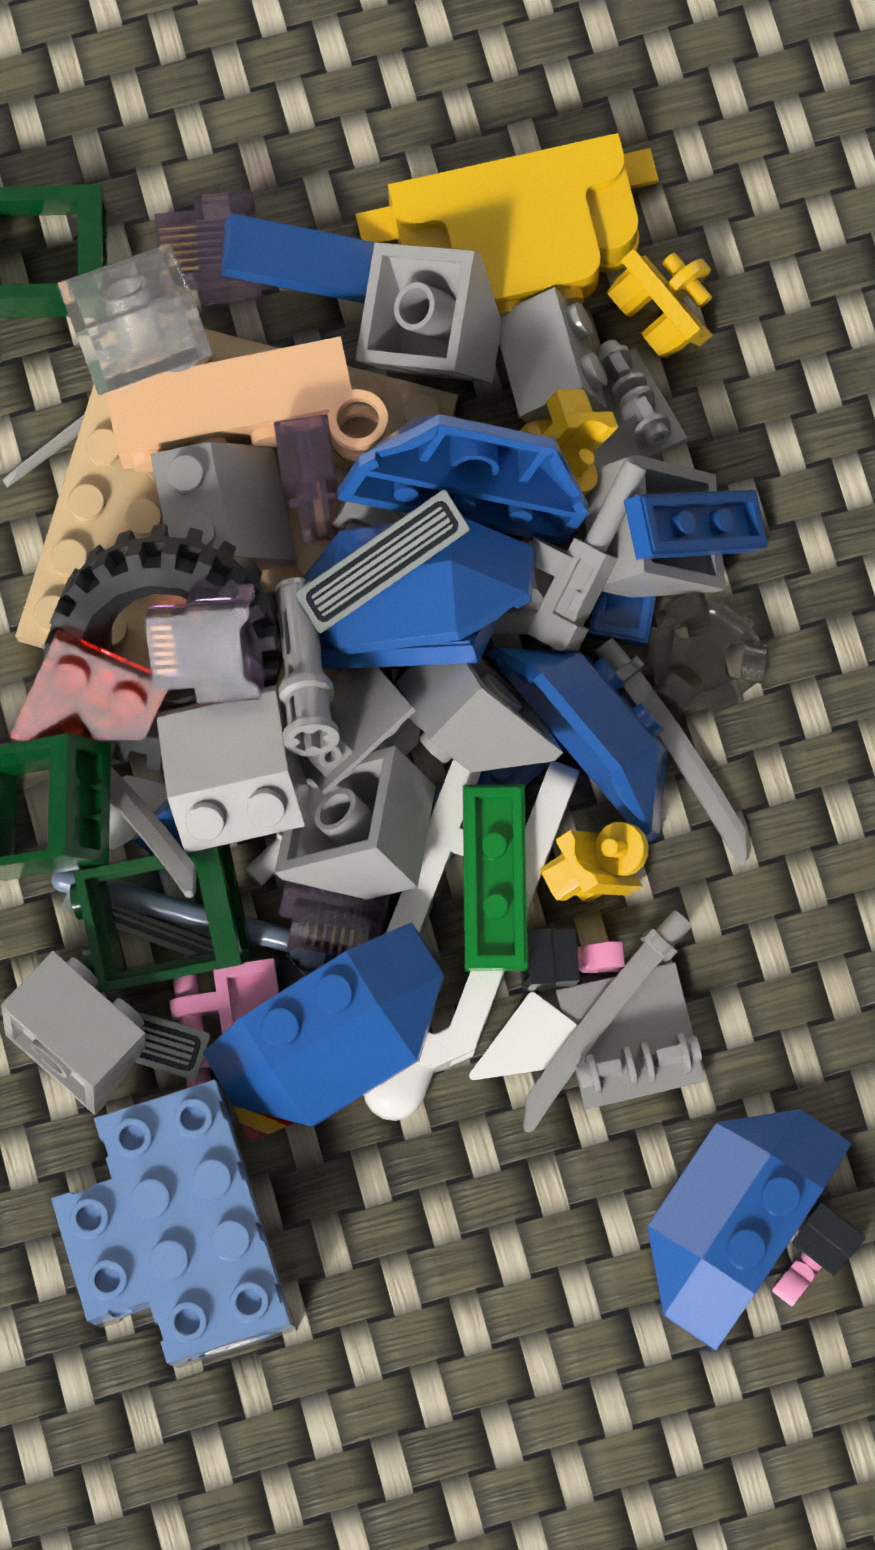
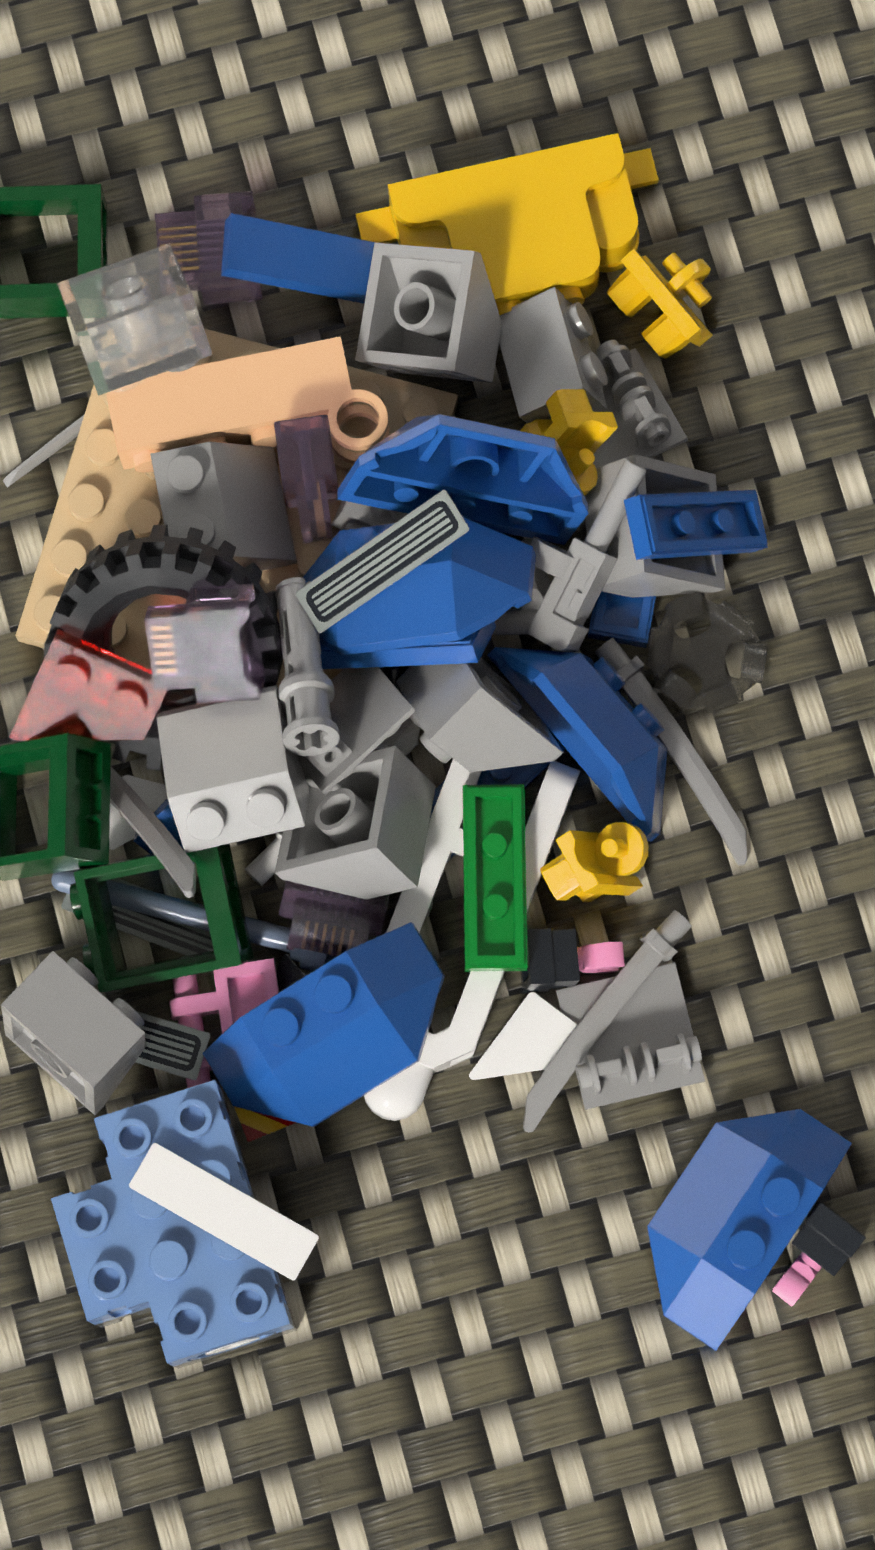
(224, 1211): none -> white sticker

